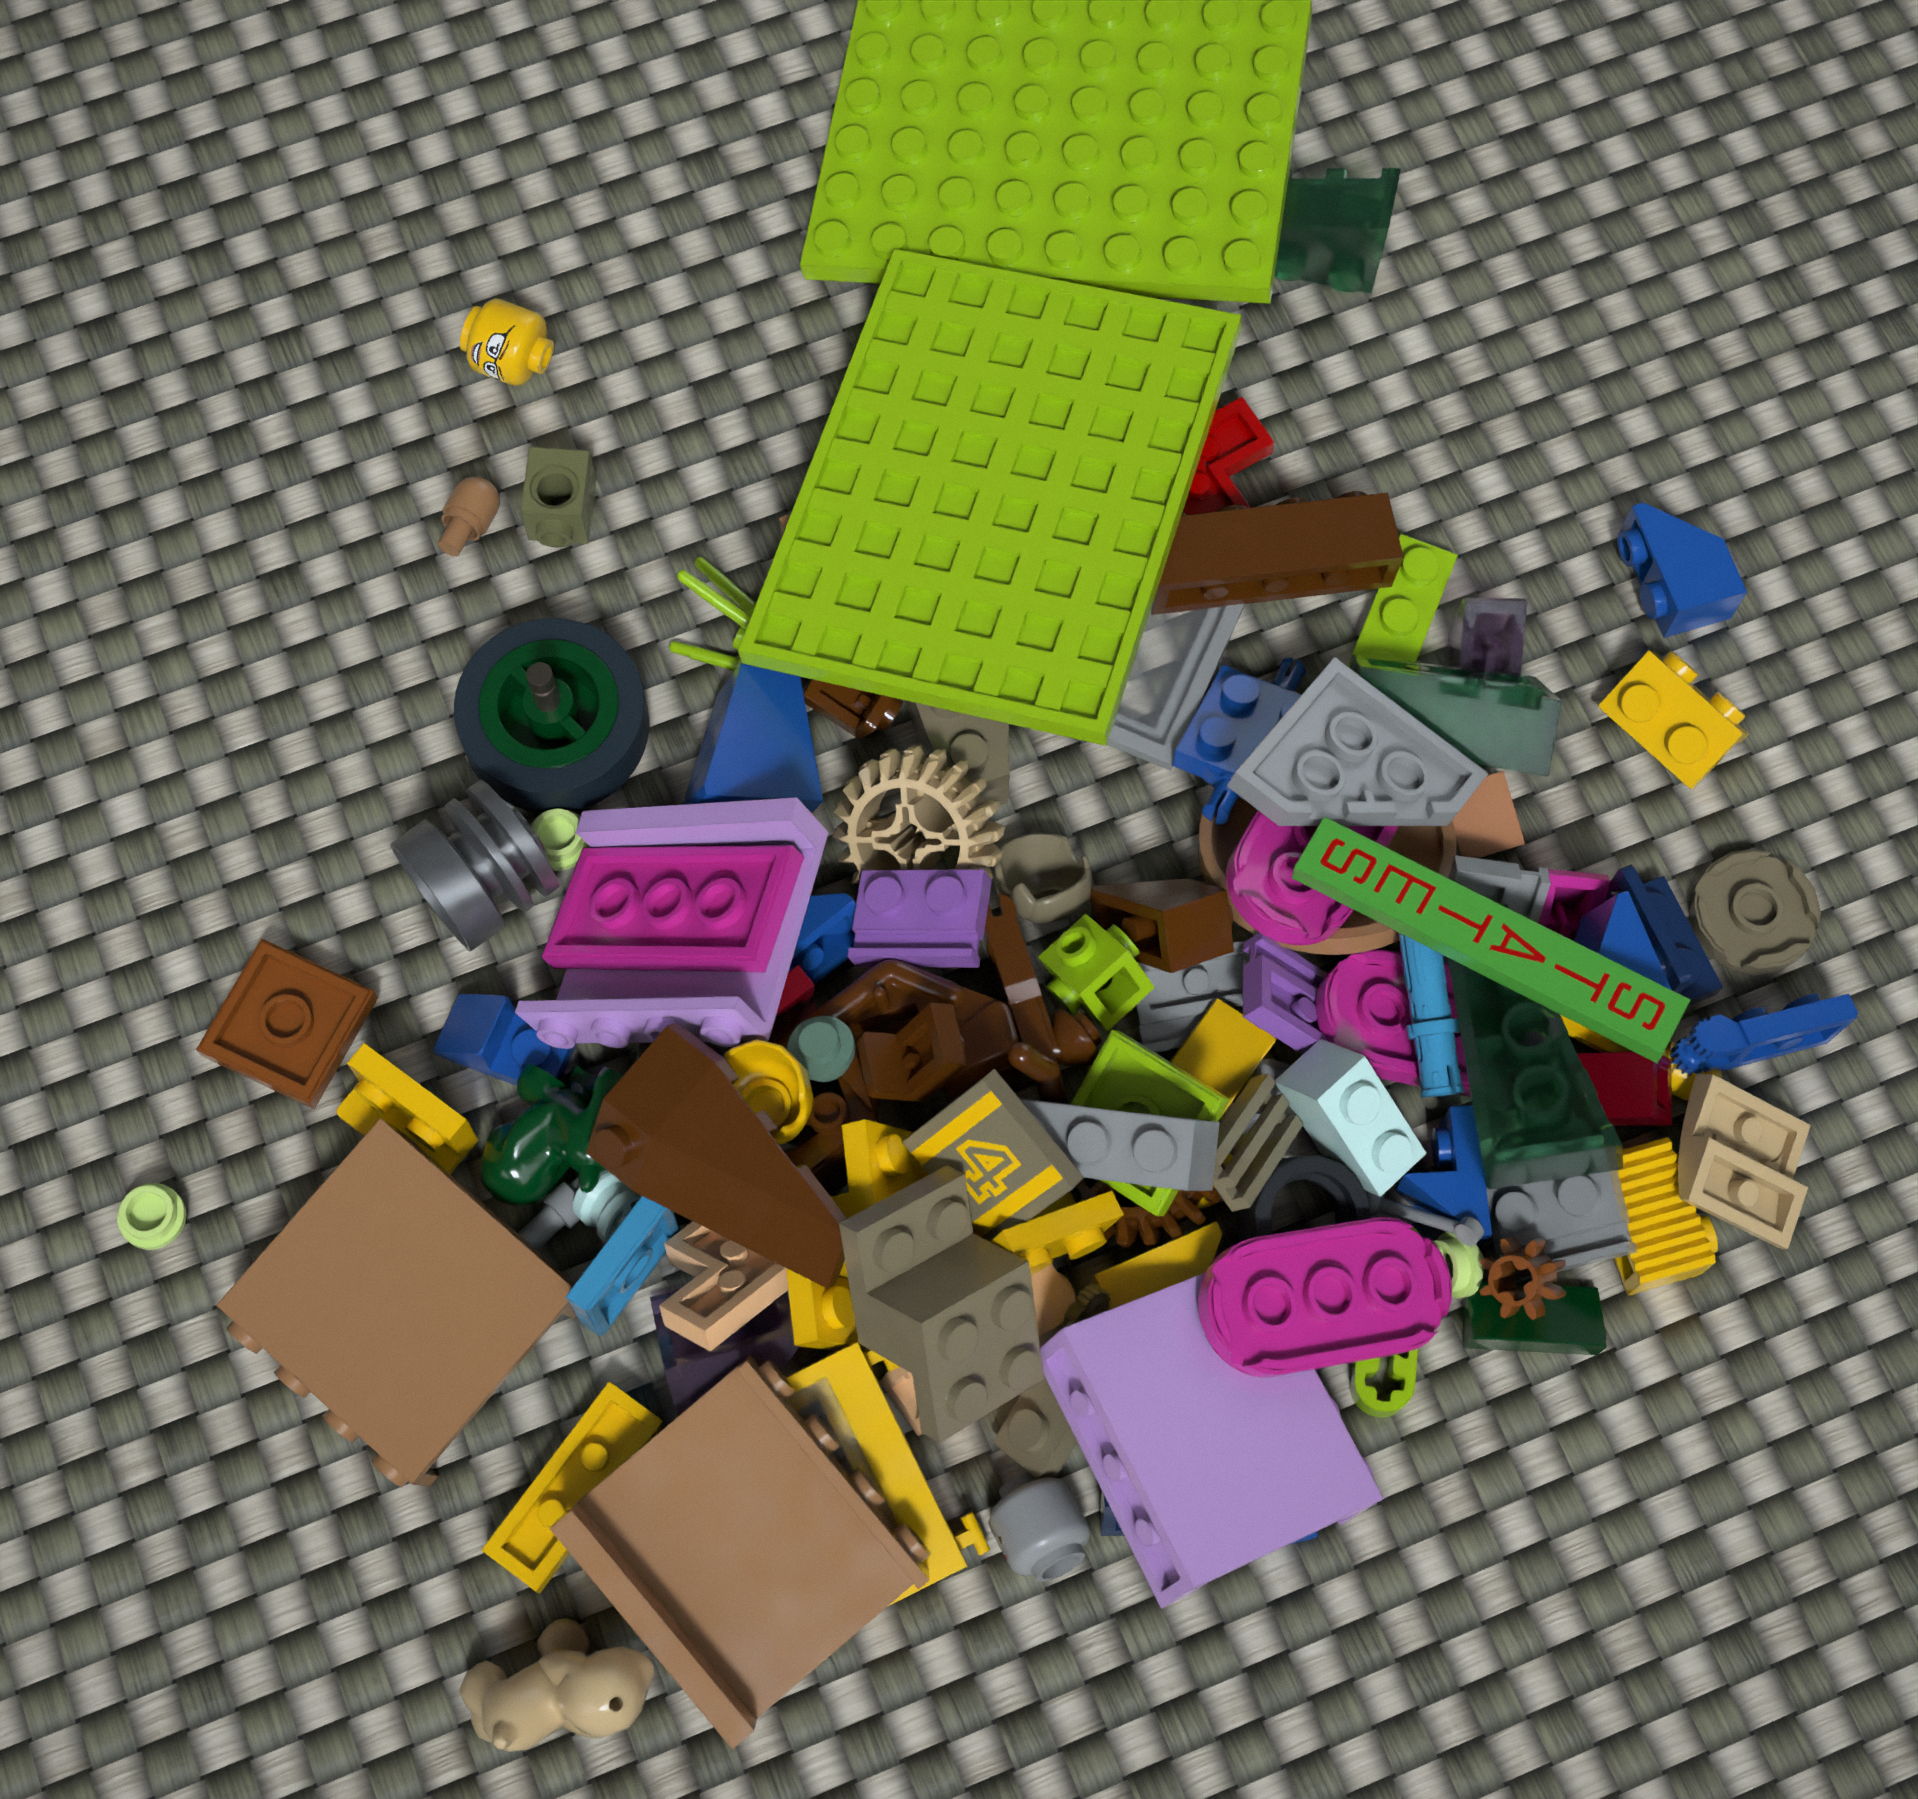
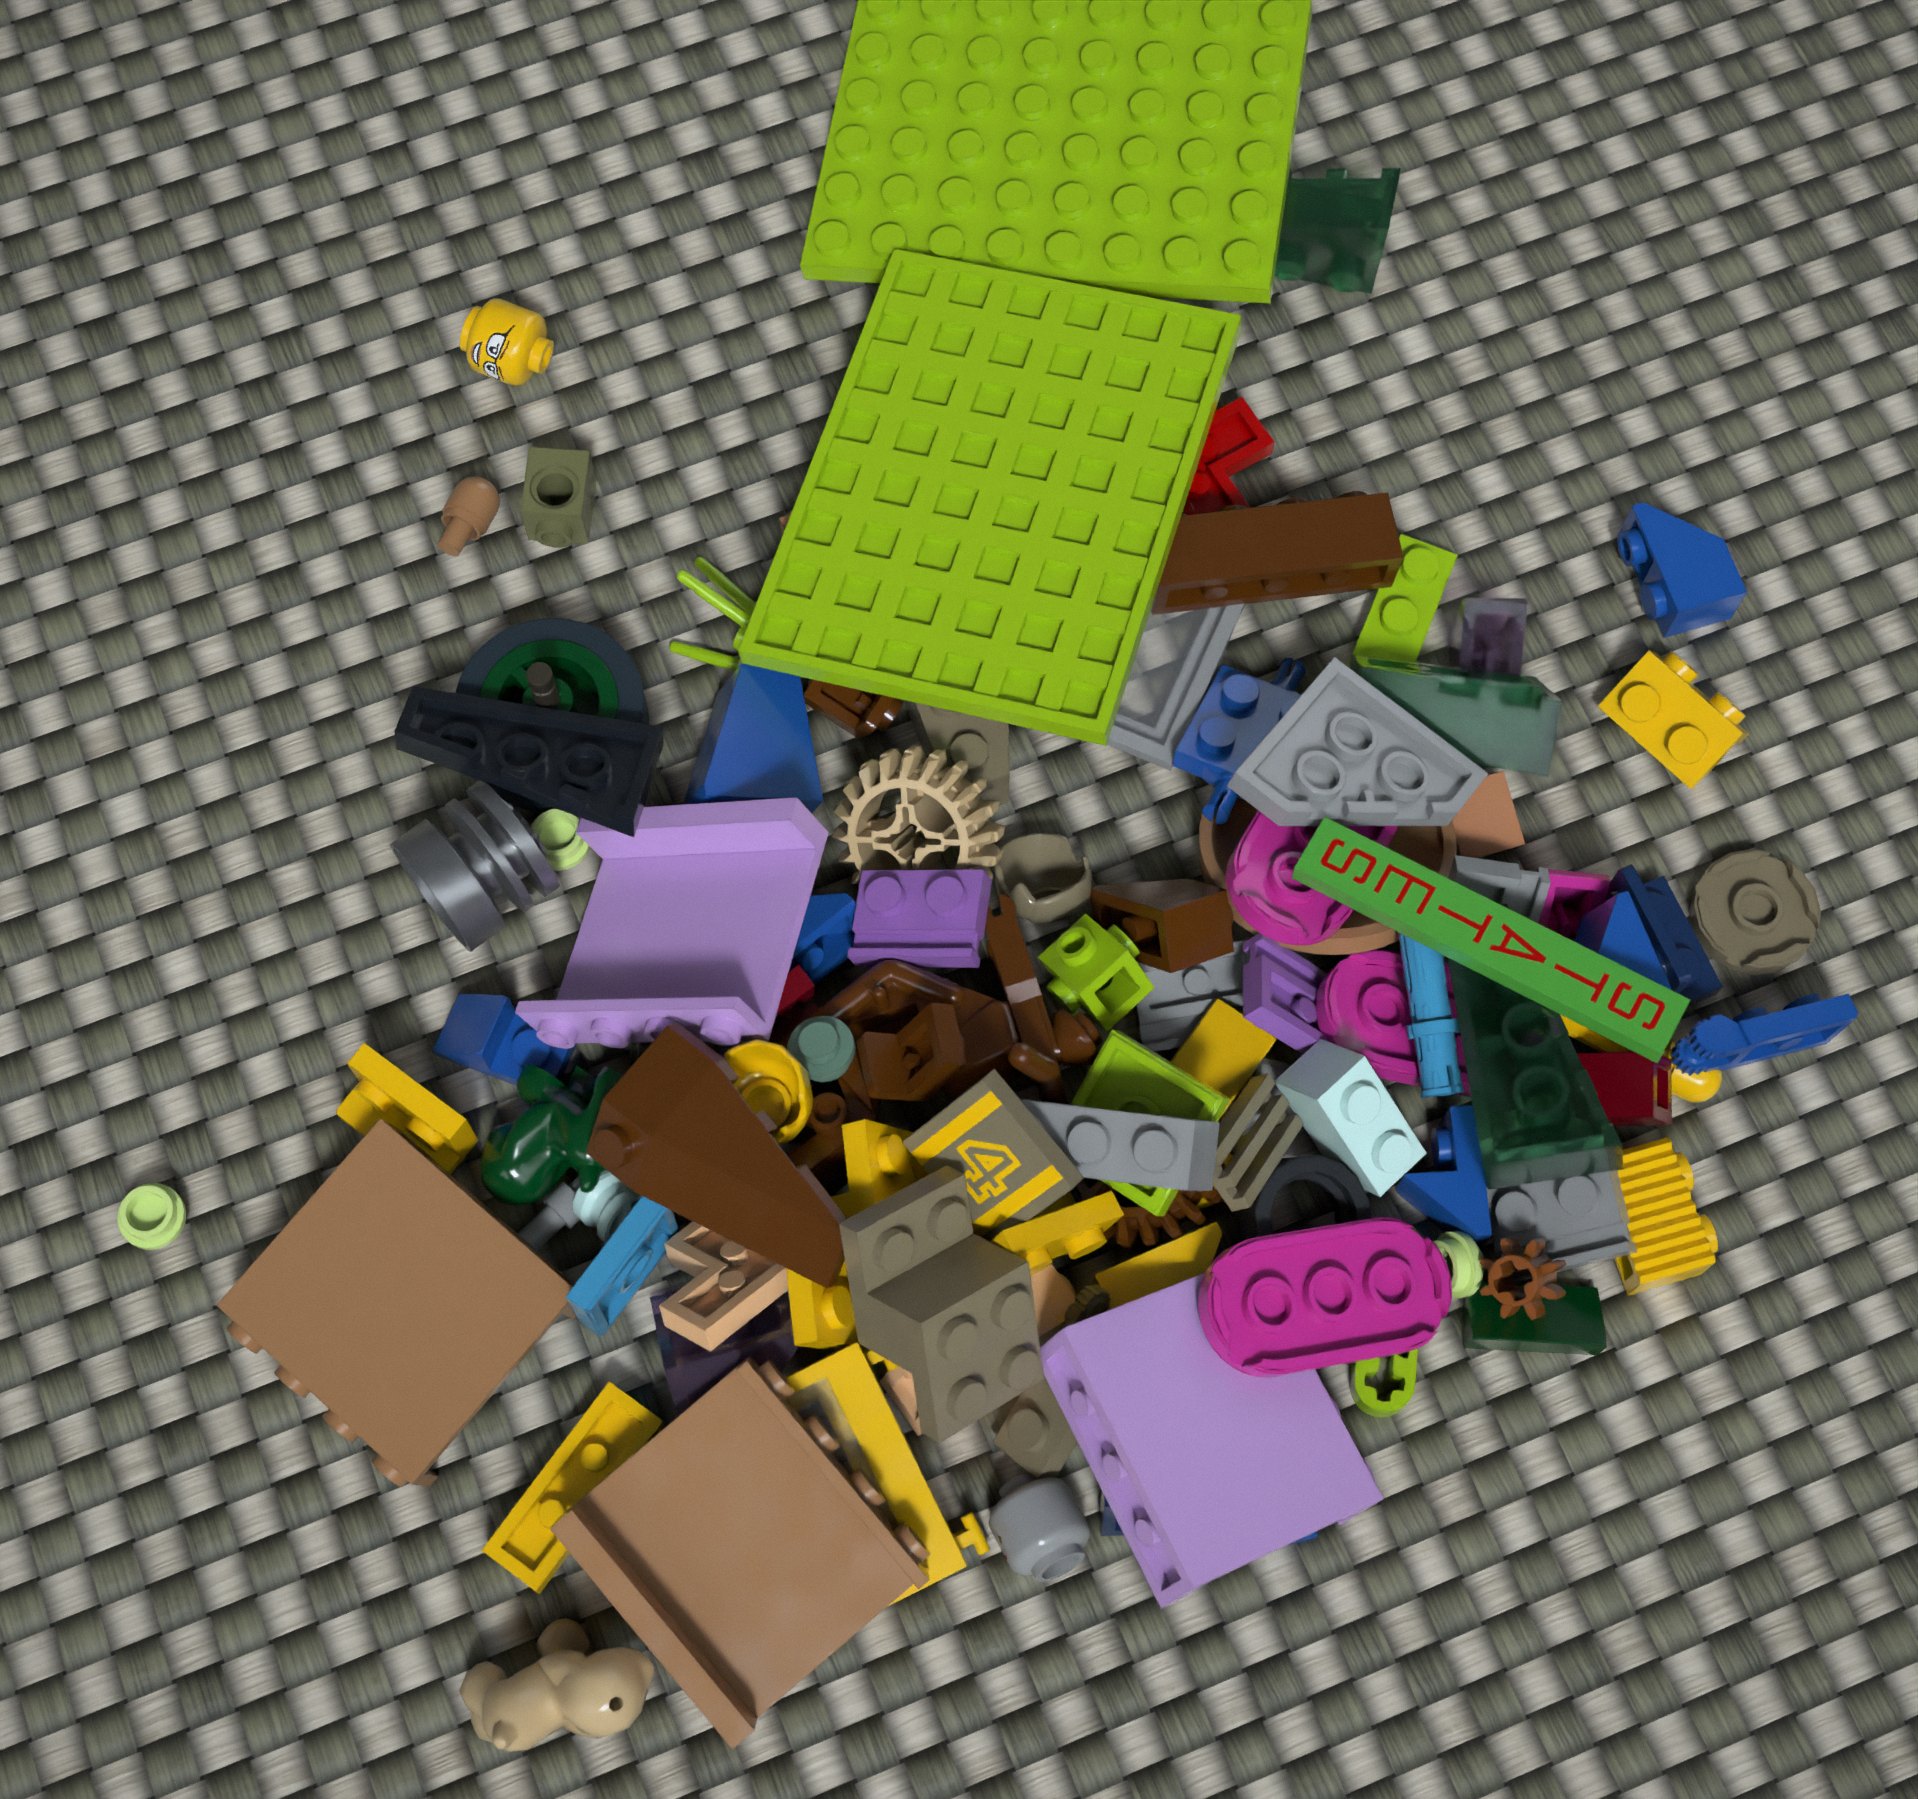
(287, 1023): dark orange plate -> none
(548, 755): none -> black wing
(674, 908): dark pink tile -> none
(1467, 1230): light grey hinge -> none
(1741, 1160): tan slope -> none

